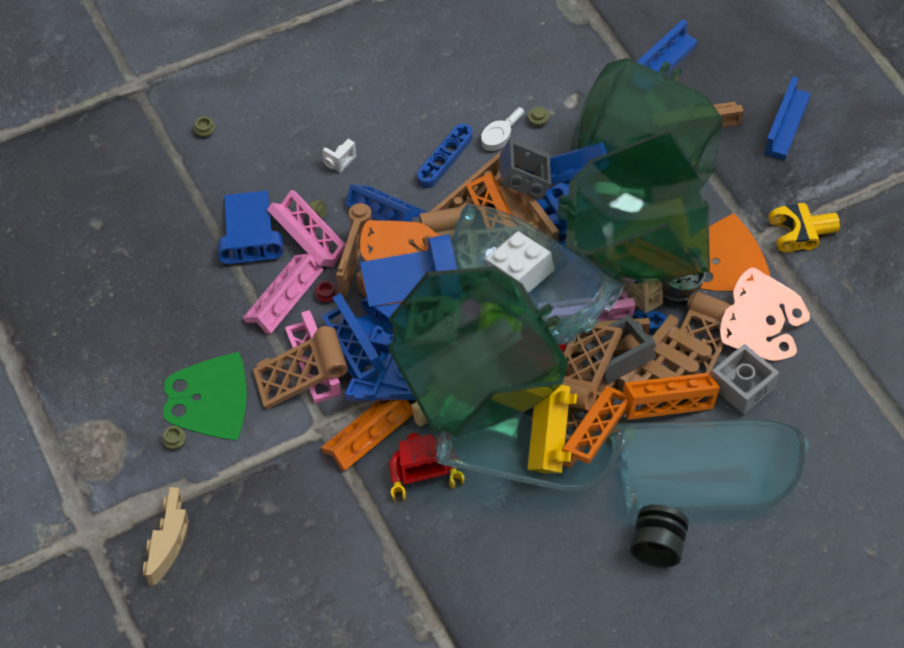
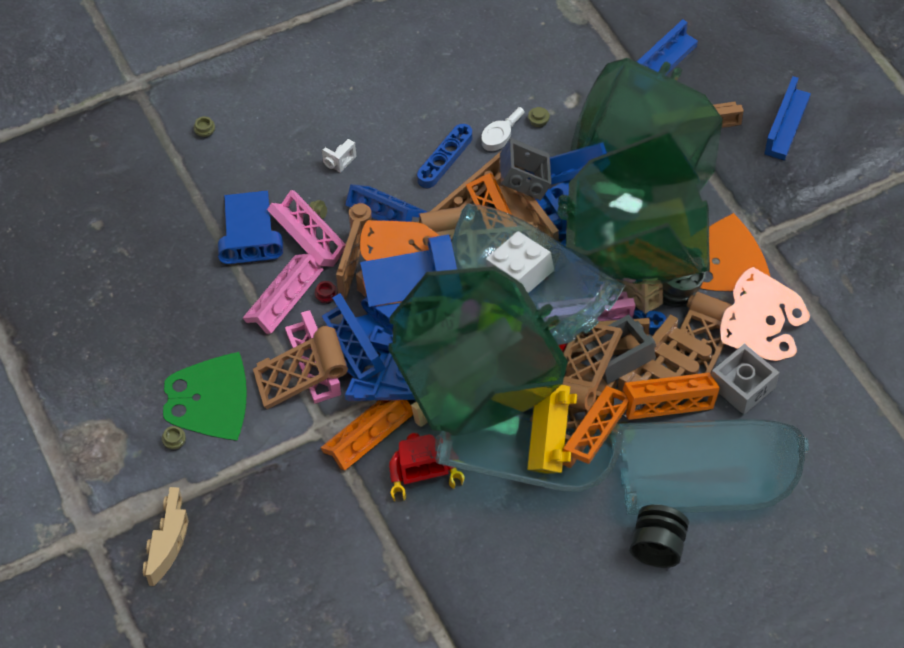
(803, 227): yellow connector -> none

